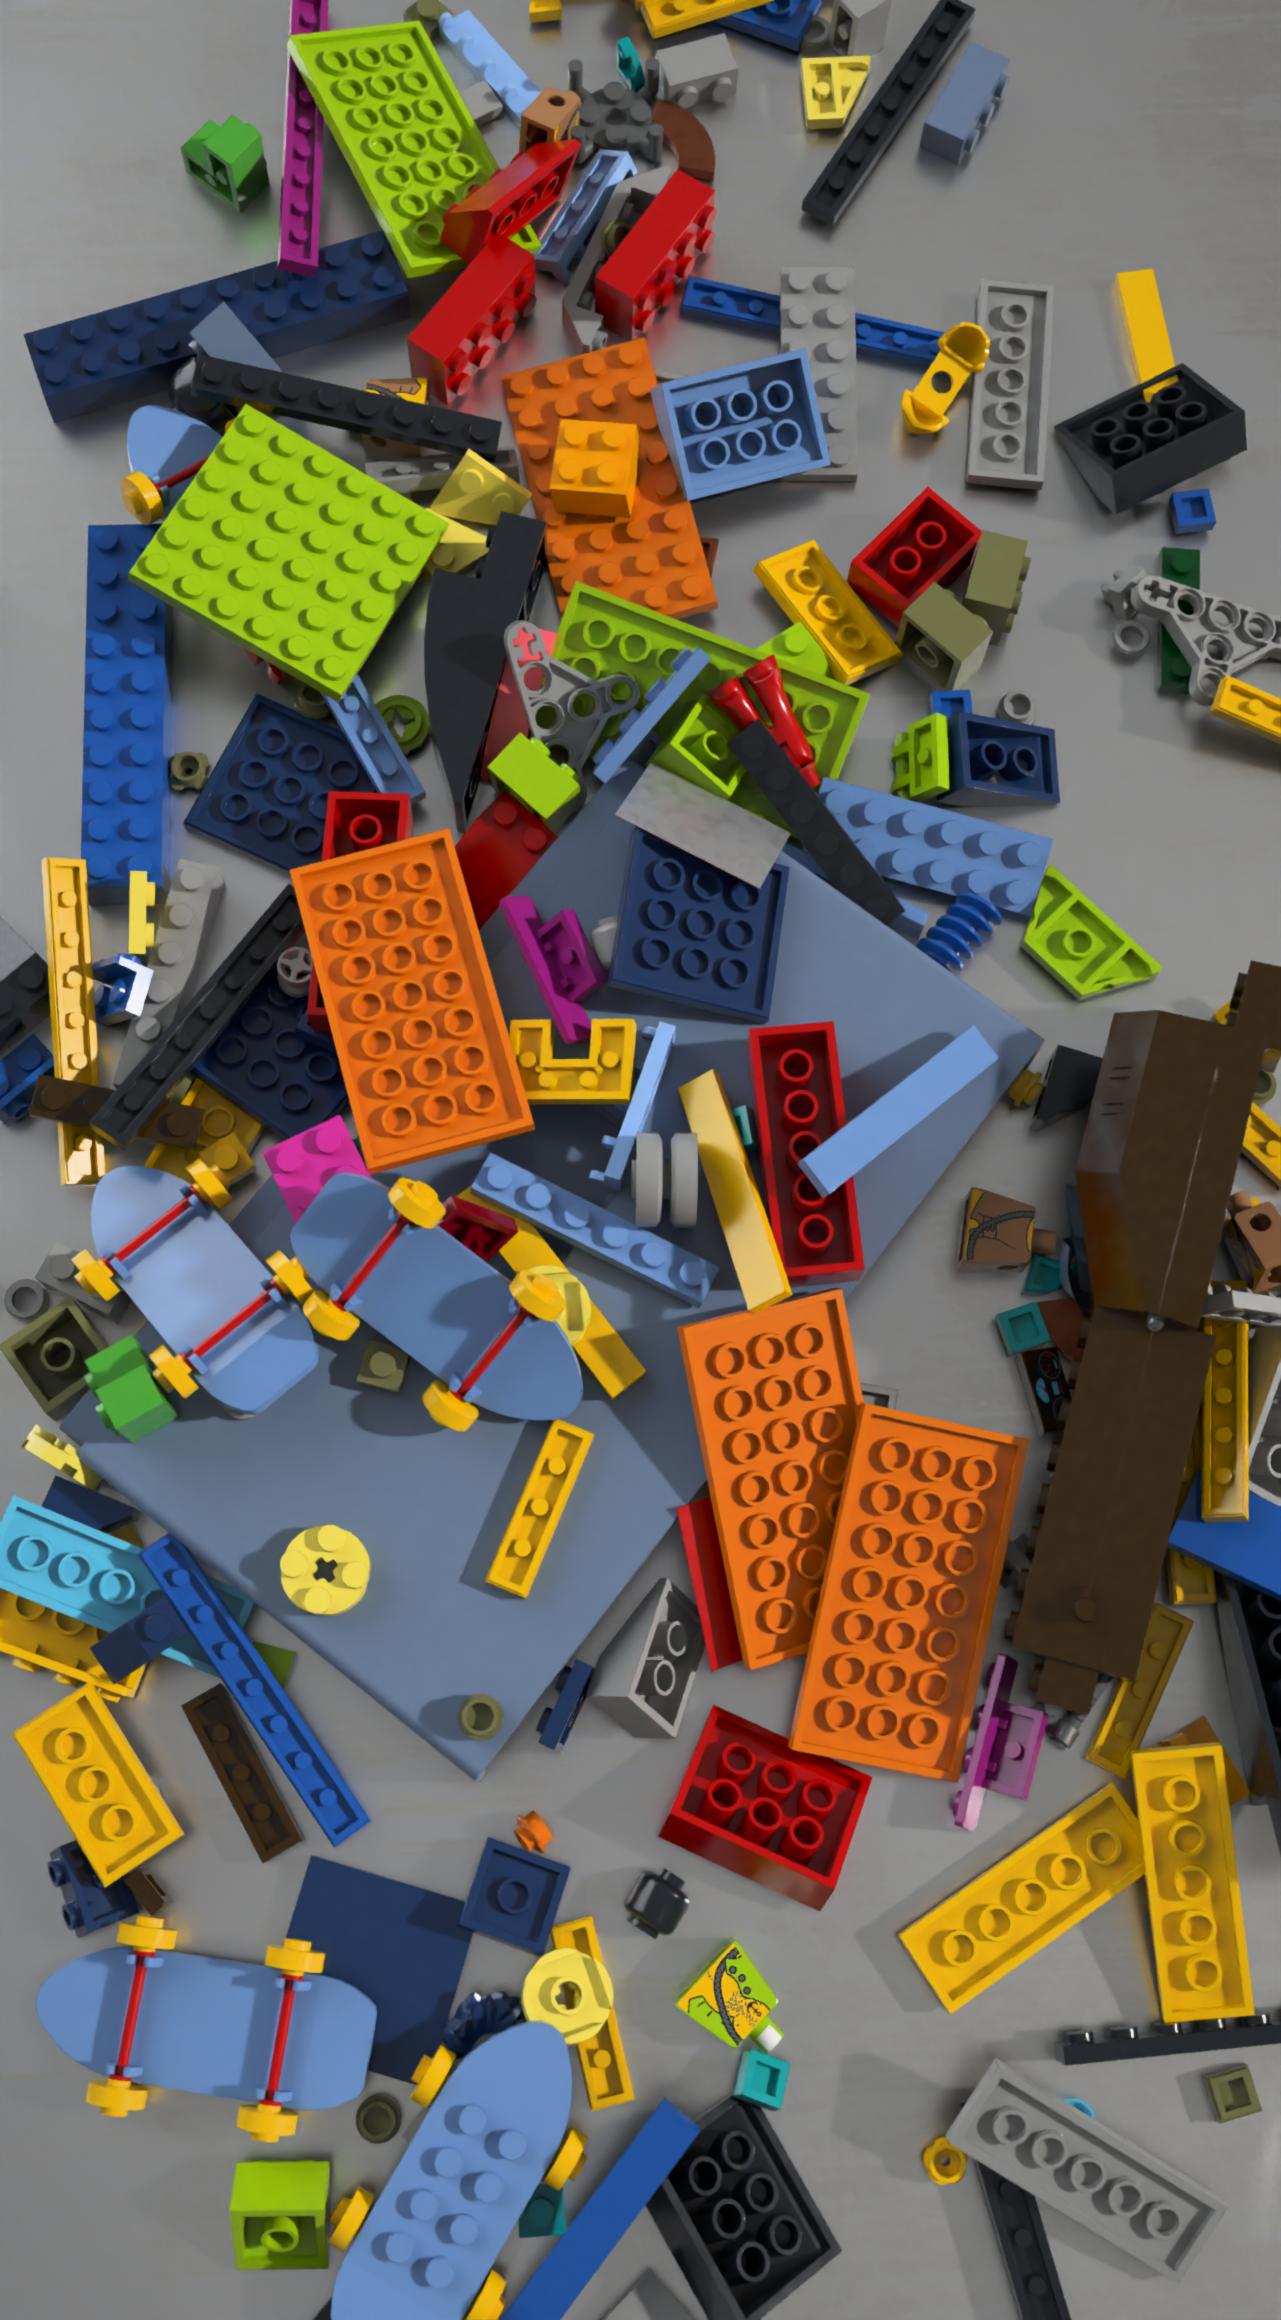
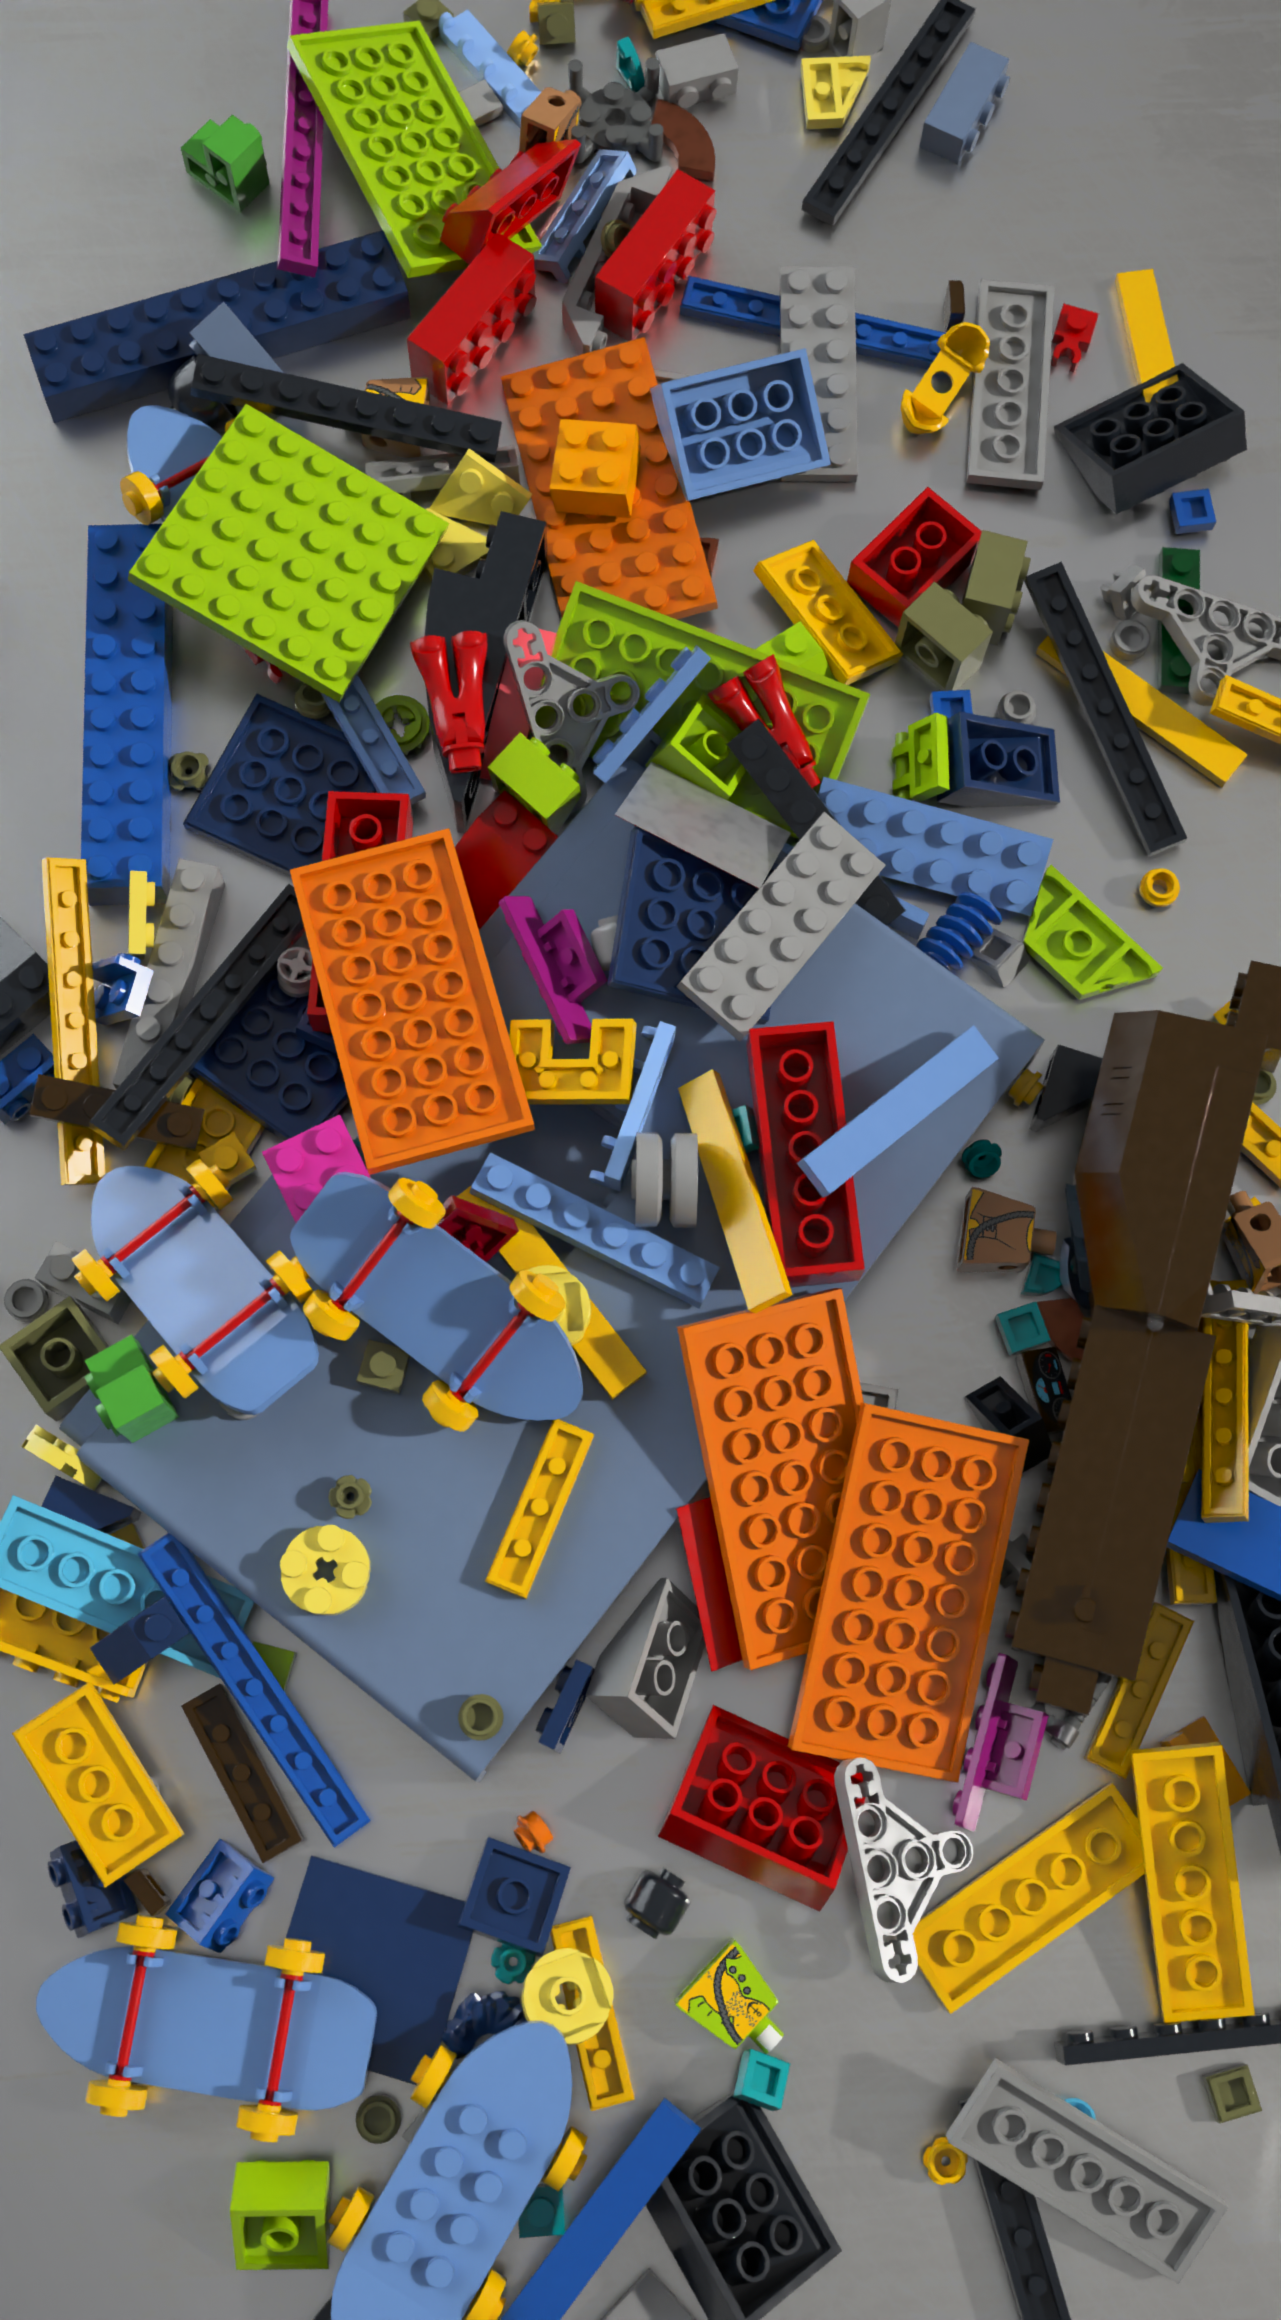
(219, 1897): none -> blue bracket
(361, 1502): none -> olive plate
(457, 720): none -> red piece
(506, 1972): none -> teal plate
(523, 48): none -> yellow plate
(556, 22): none -> olive plate
(781, 926): none -> light grey plate
(899, 1887): none -> light grey beam
(954, 304): none -> dark brown tile
(982, 1158): none -> teal plate
(1001, 957): none -> light grey slope
(1006, 1412): none -> black slope
(1073, 334): none -> red plate
(1105, 709): none -> black plate
(1163, 878): none -> yellow plate
(1168, 722): none -> yellow tile

